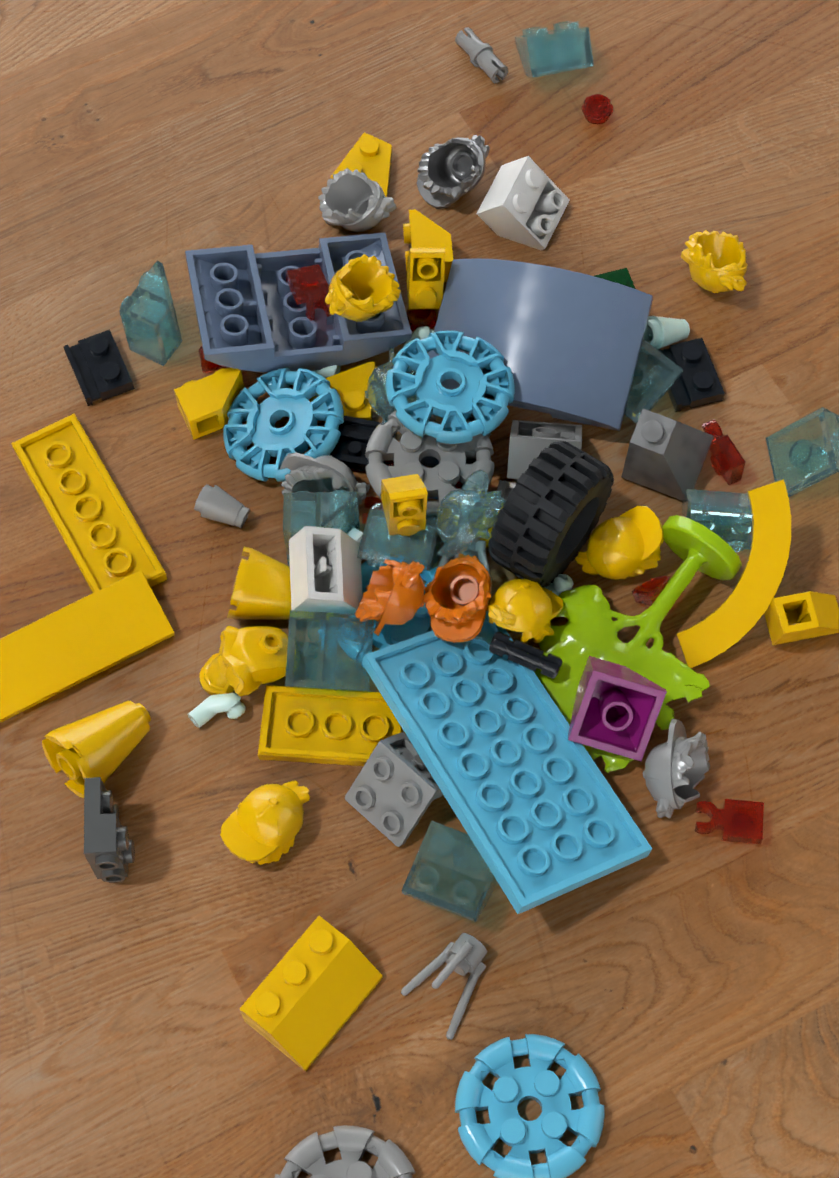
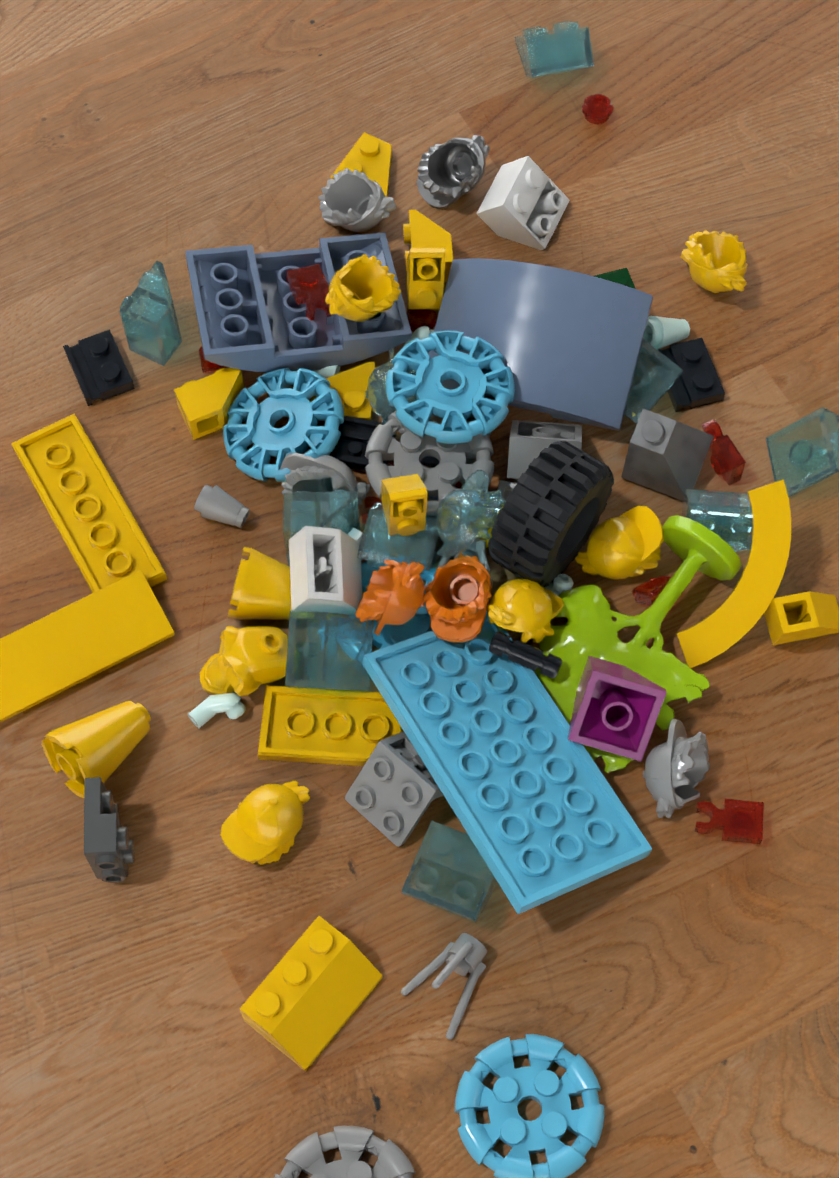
(481, 55): light grey pin -> none

